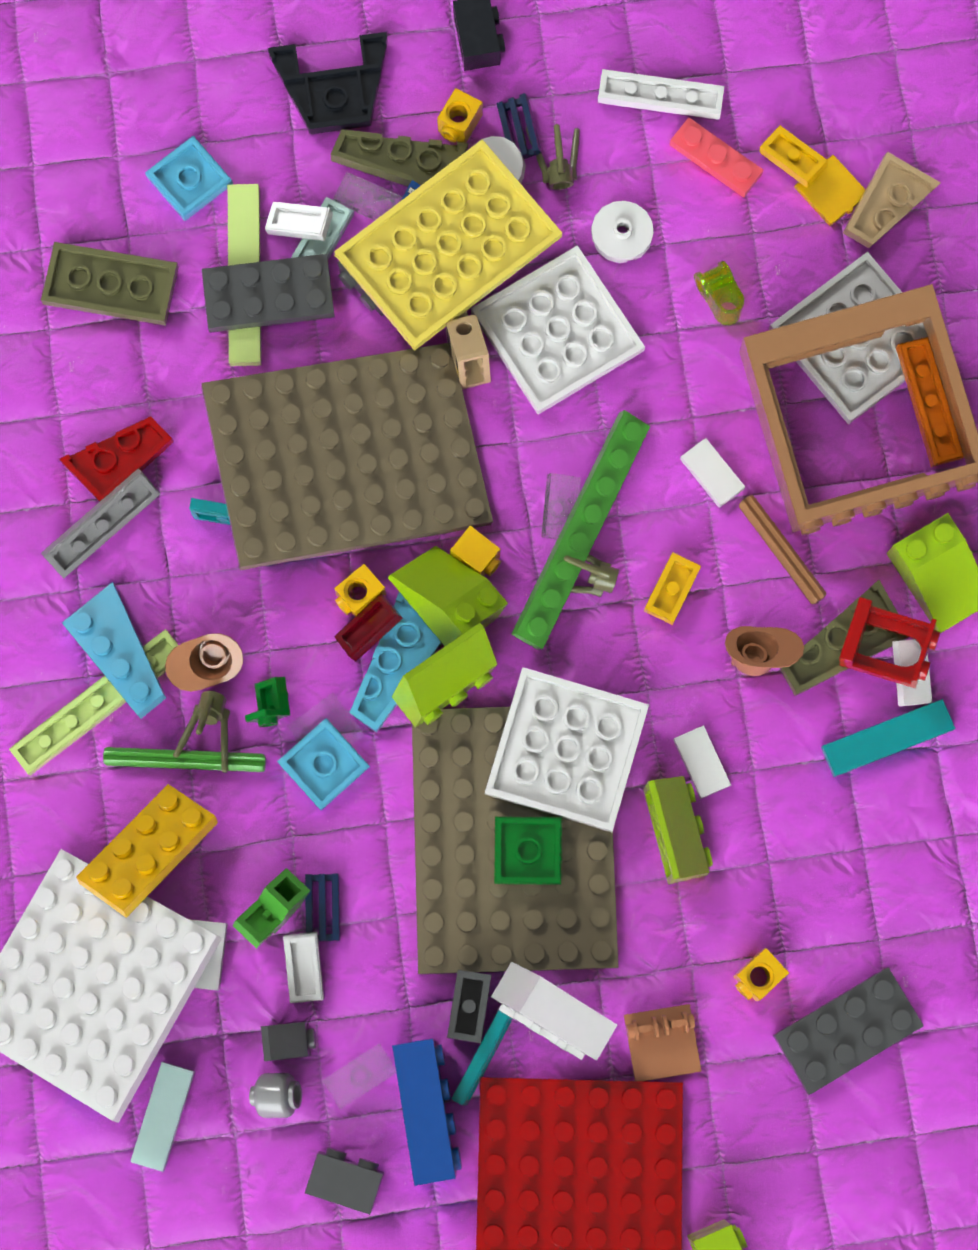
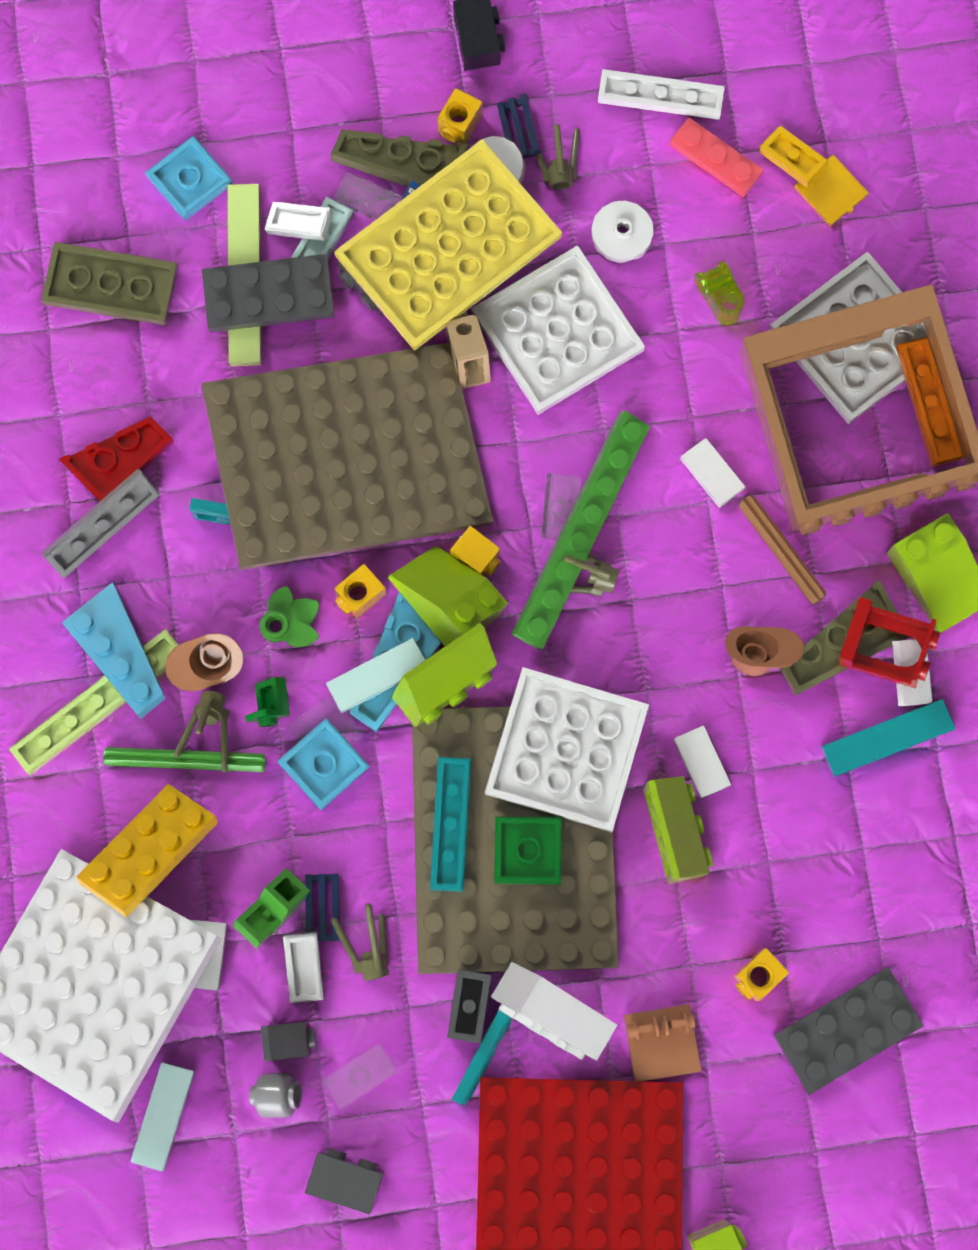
(294, 617): none -> bright green plate
(336, 96): black wing -> none
(368, 627): dark red tile -> none
(374, 675): none -> light aqua tile
(375, 961): none -> olive plant
(425, 1113): blue brick -> none
(450, 824): none -> teal tile
(672, 588): yellow plate -> none
(887, 199): tan wing -> none

